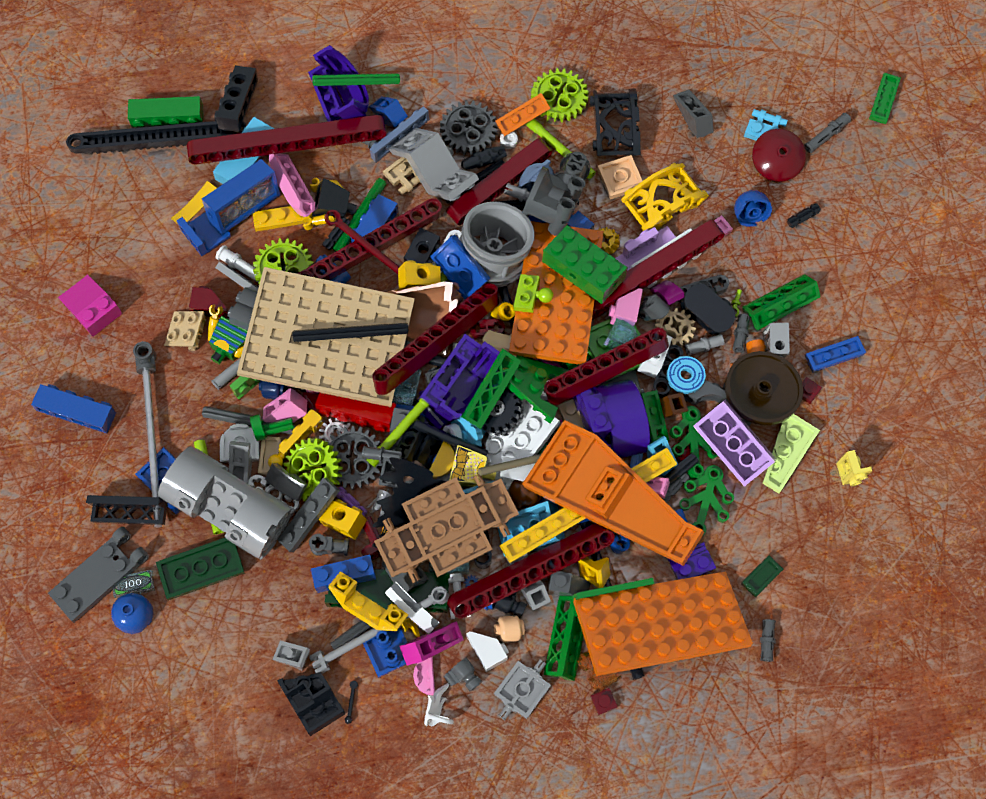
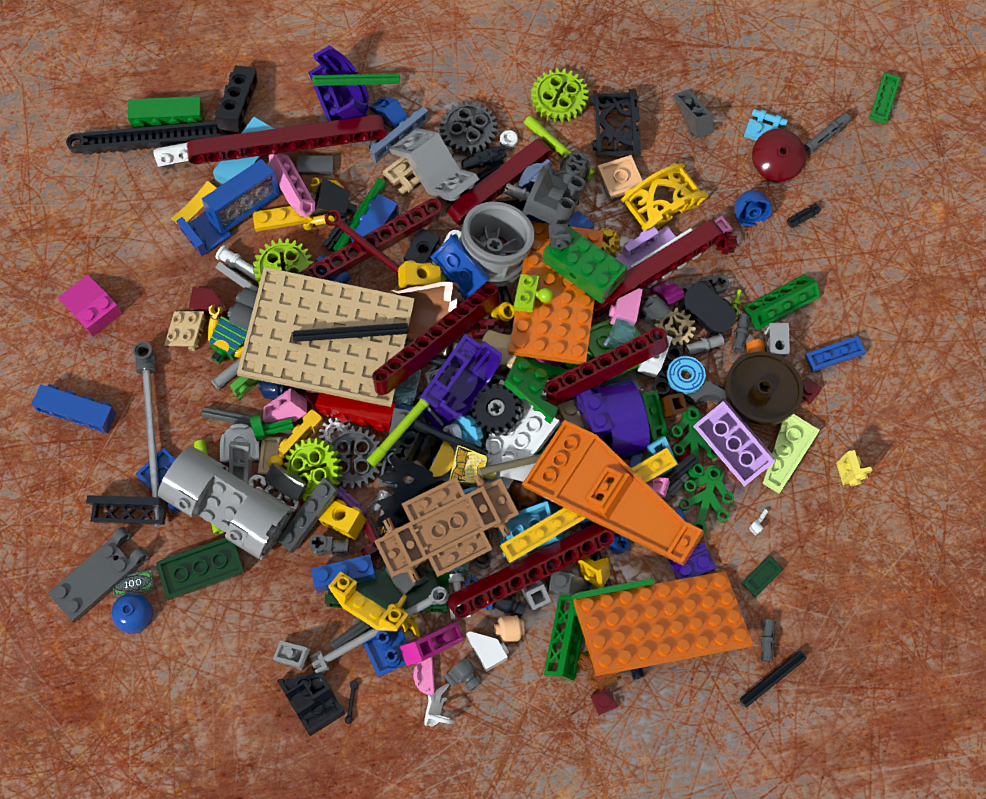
(171, 154): none -> white bracket
(315, 165): none -> dark grey tile
(380, 454): dark grey axle -> none
(411, 607): white sticker -> none
(491, 389): green fence -> none
(522, 114): orange plate -> none
(522, 689): light grey plate -> none
(559, 236): none -> dark grey bracket
(727, 244): none -> dark red gear
(756, 527): none -> white hand
(772, 679): none -> black axle

